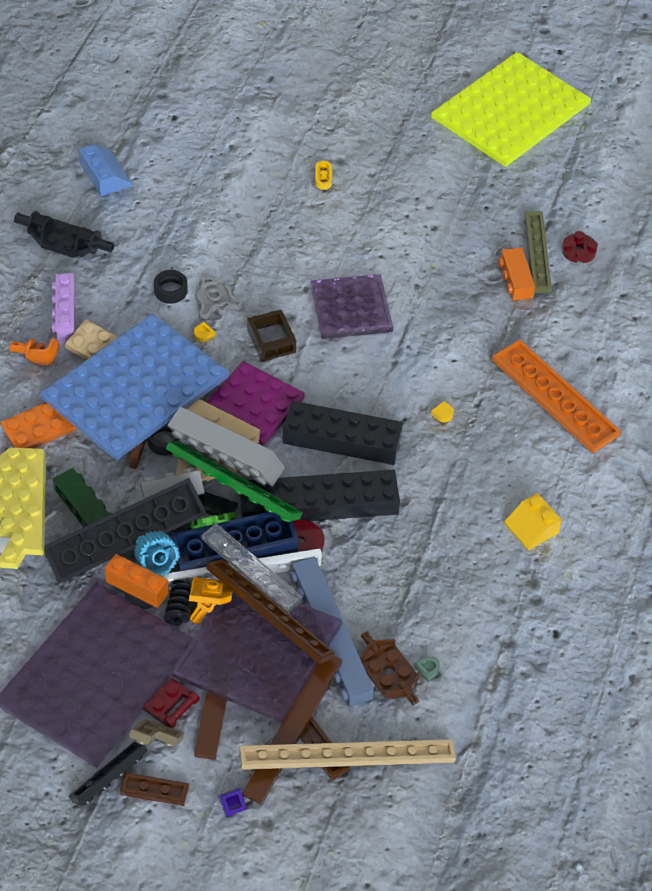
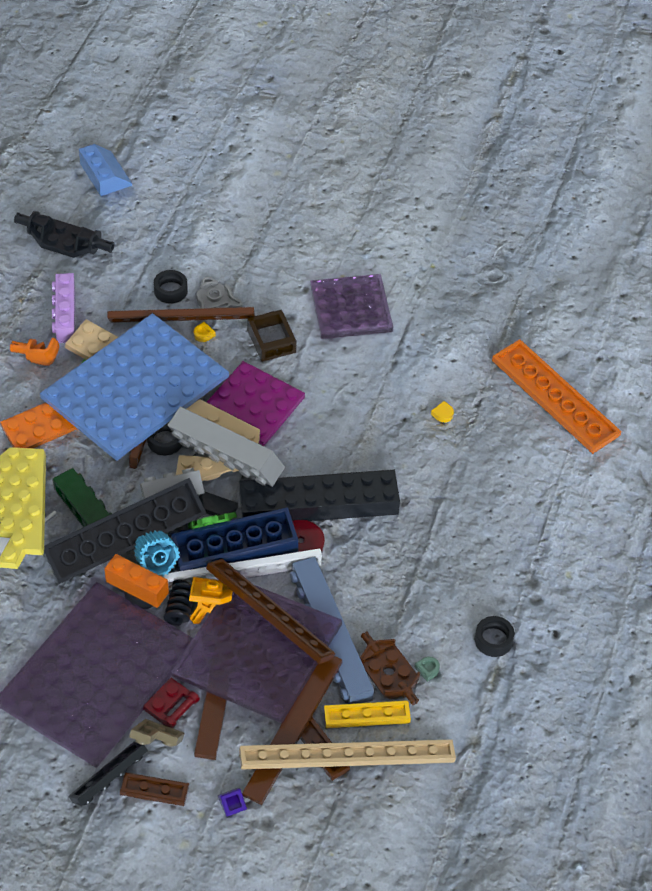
(182, 314): none -> reddish brown tile
(238, 483): green plate -> none
(252, 568): clear plate -> none
(323, 175): yellow plate -> none
(342, 432): black brick -> none
(367, 714): none -> yellow plate
(501, 624): none -> black tyre
(511, 108): neon yellow plate -> none
(516, 274): orange brick -> none
(533, 522): yellow slope -> none
(538, 251): olive plate -> none
(581, 240): dark red plate -> none

